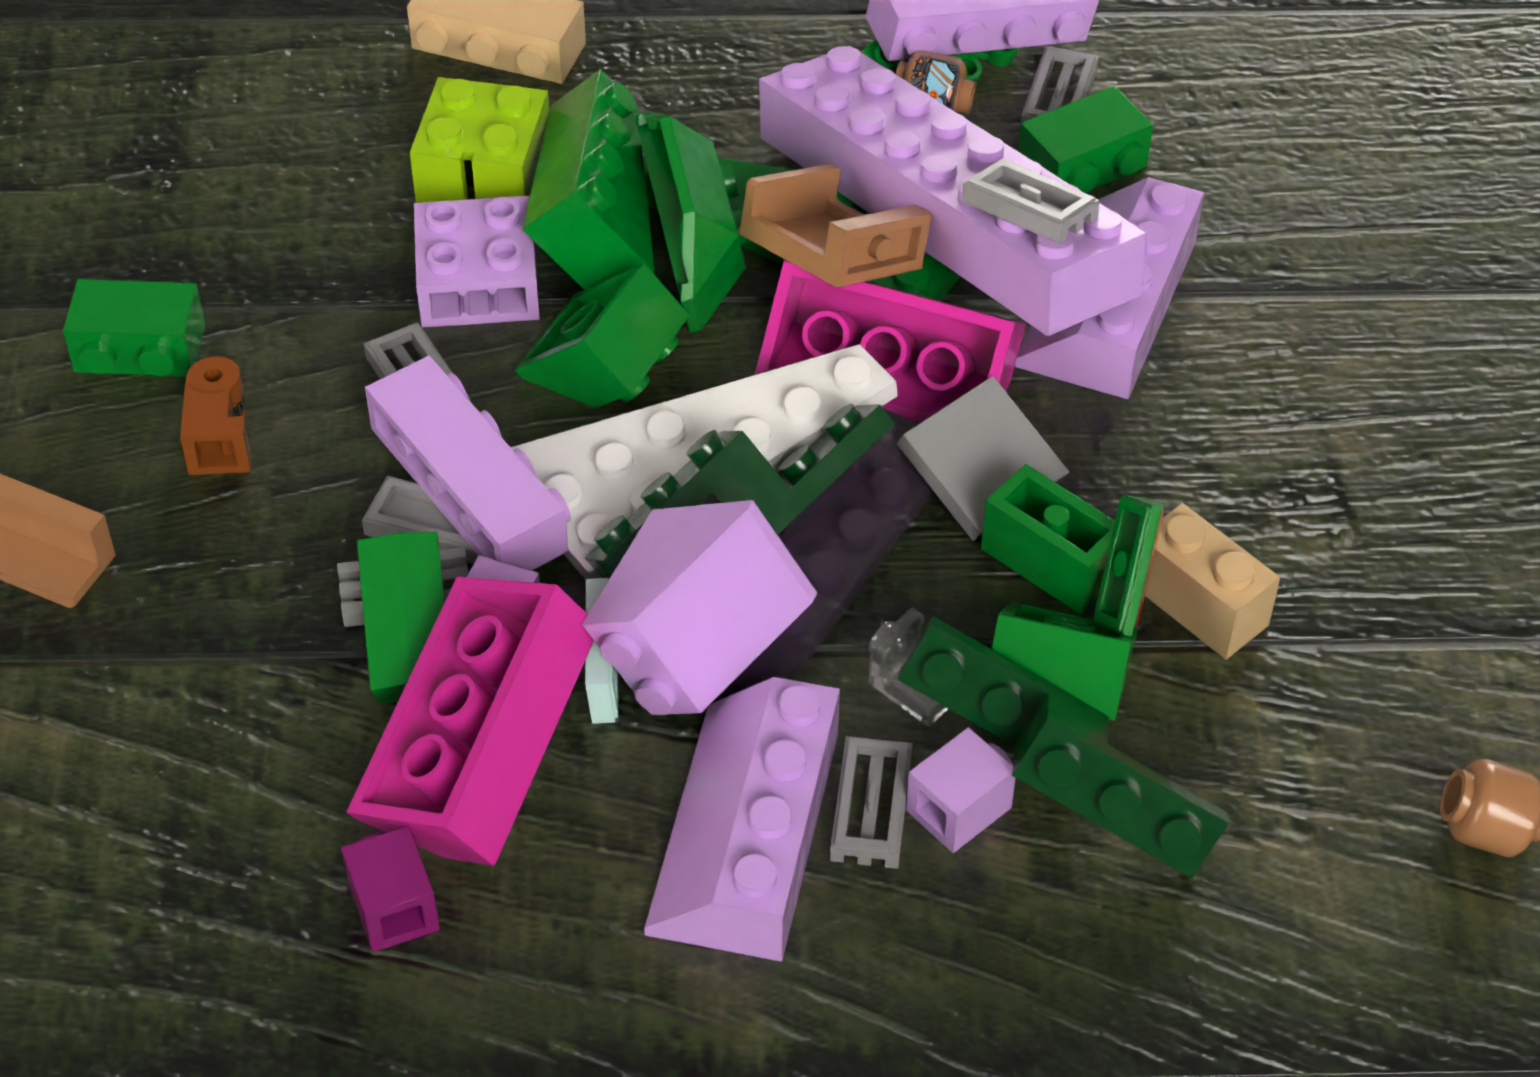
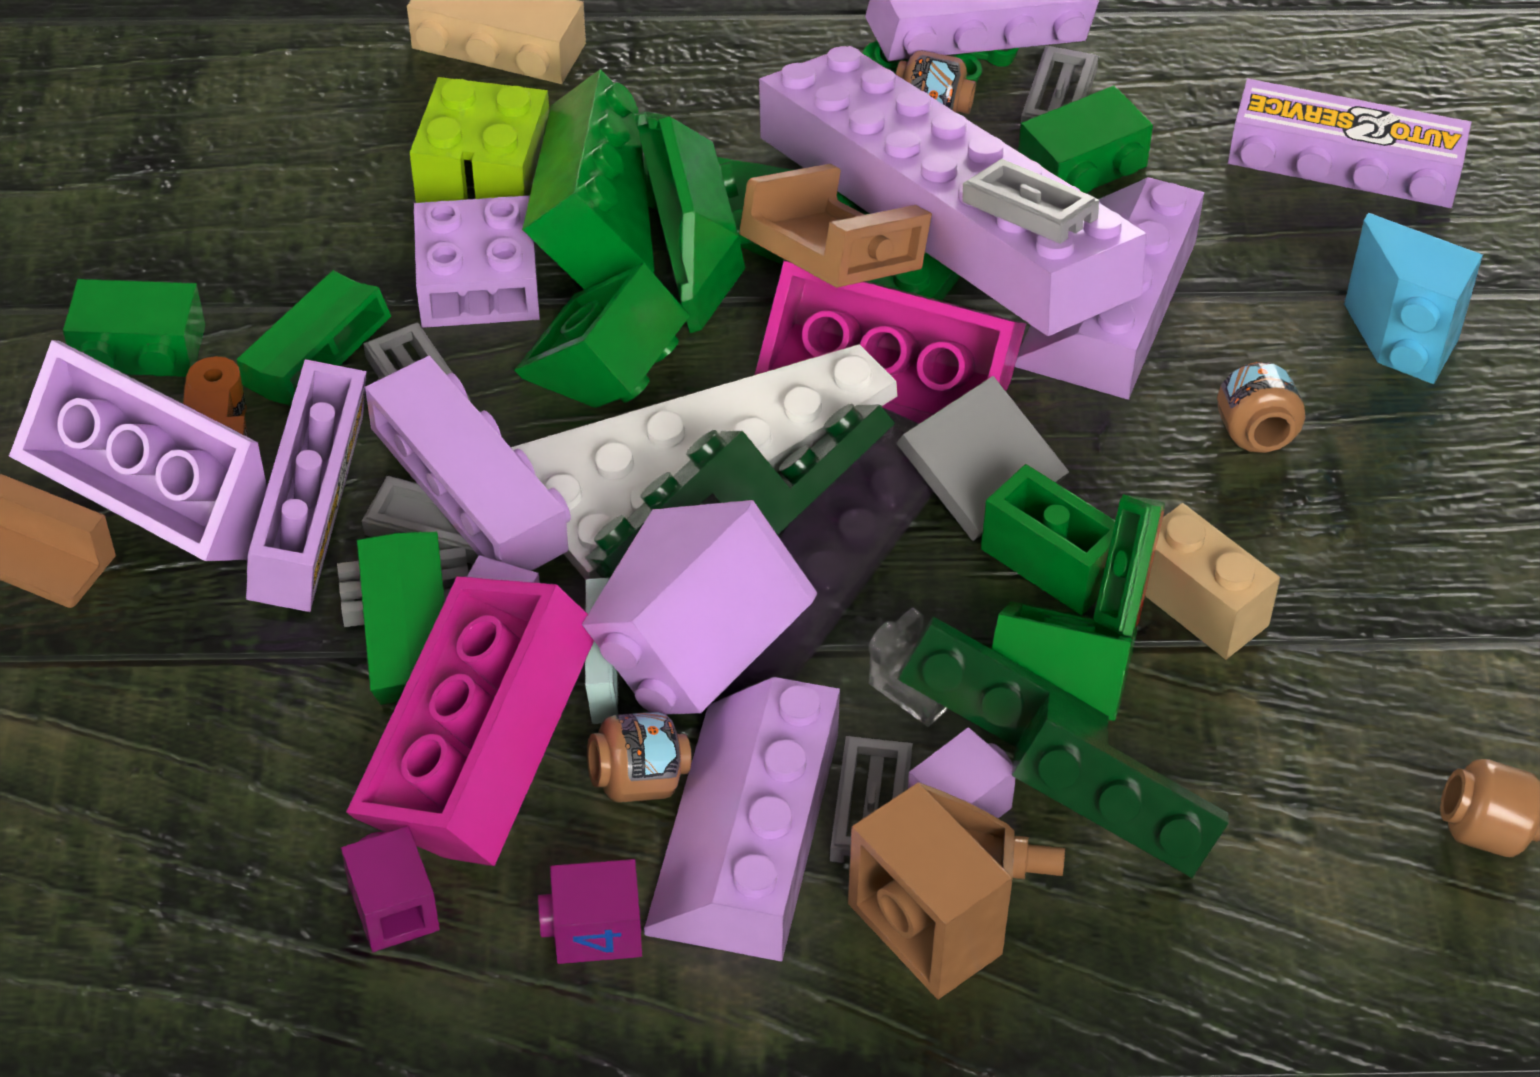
(142, 455): none -> lavender slope
(306, 486): none -> lavender brick
(319, 328): none -> green piece
(592, 911): none -> magenta brick
(638, 757): none -> head
(939, 882): none -> medium nougat piece
(1261, 407): none -> medium nougat head
(1349, 143): none -> lavender brick
(1410, 295): none -> medium azure slope

